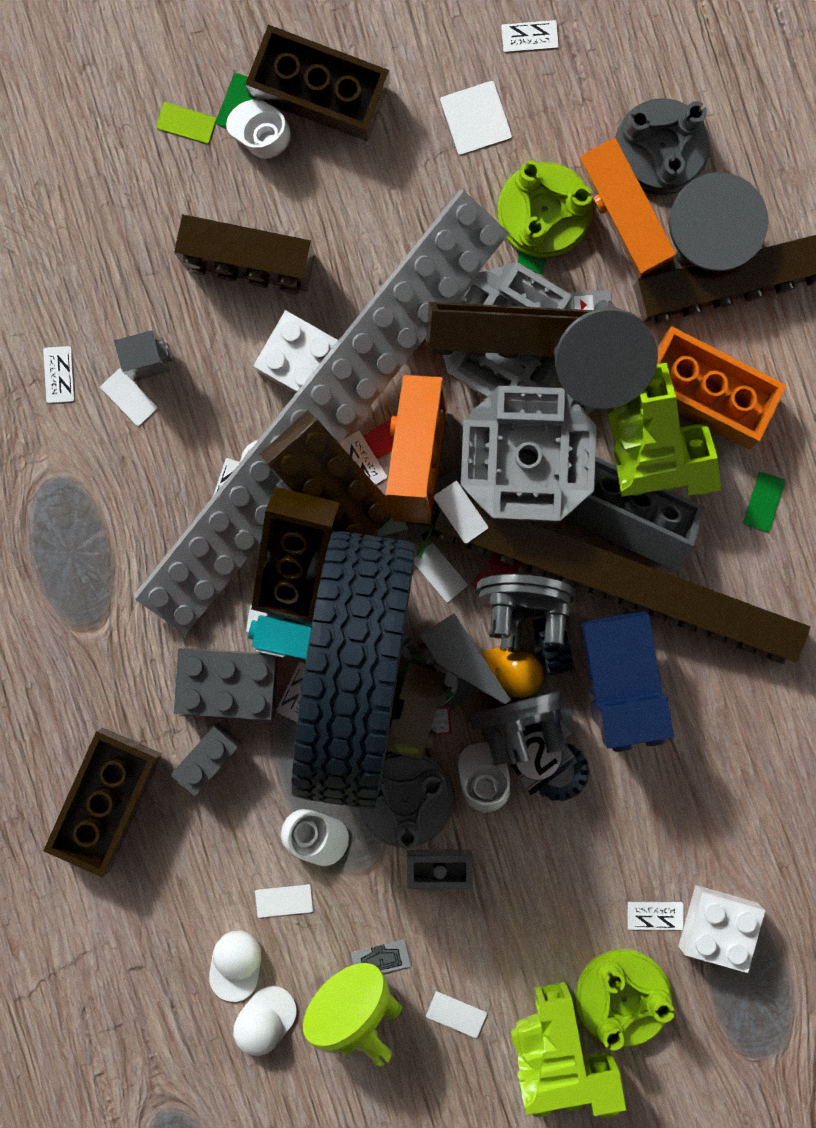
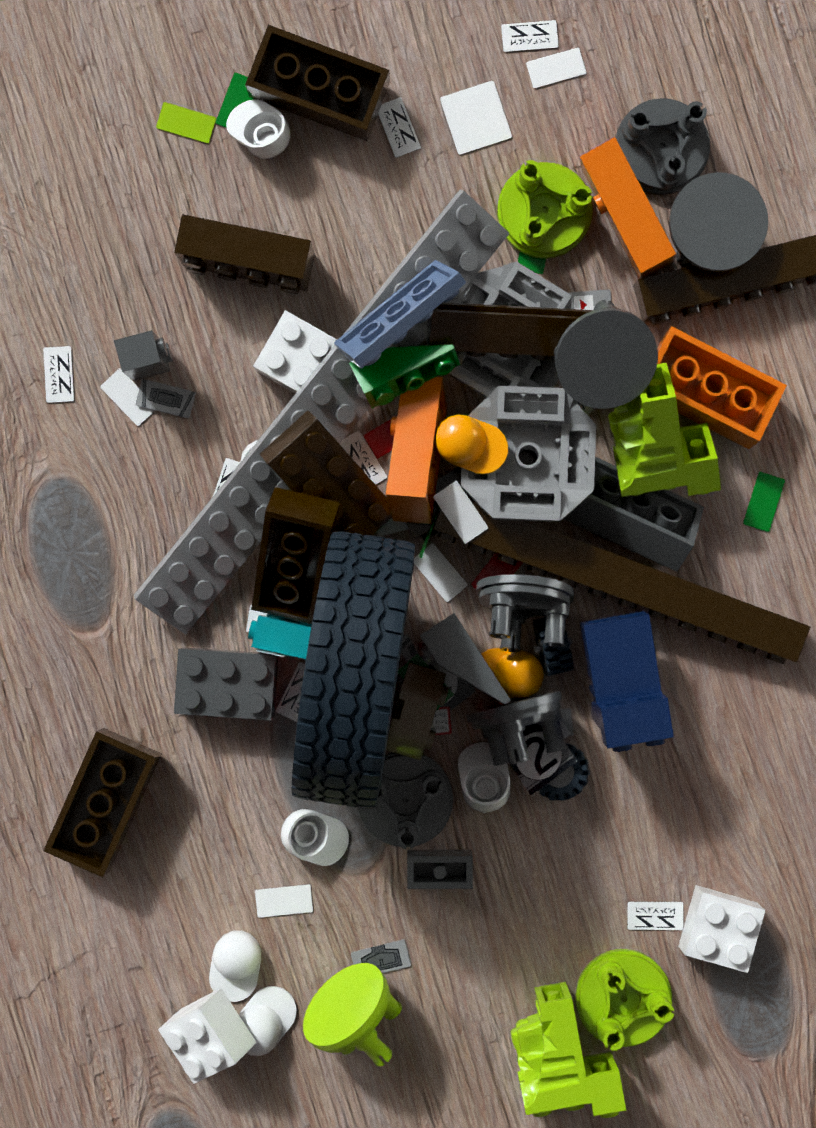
(165, 398): none -> sticker
(206, 759): dark grey brick -> none
(207, 1036): none -> white brick
(398, 127): none -> white sticker
(399, 313): none -> sand blue plate
(403, 371): none -> green slope
(456, 1014): white sticker -> none
(471, 444): none -> light orange cap
(556, 67): none -> white sticker

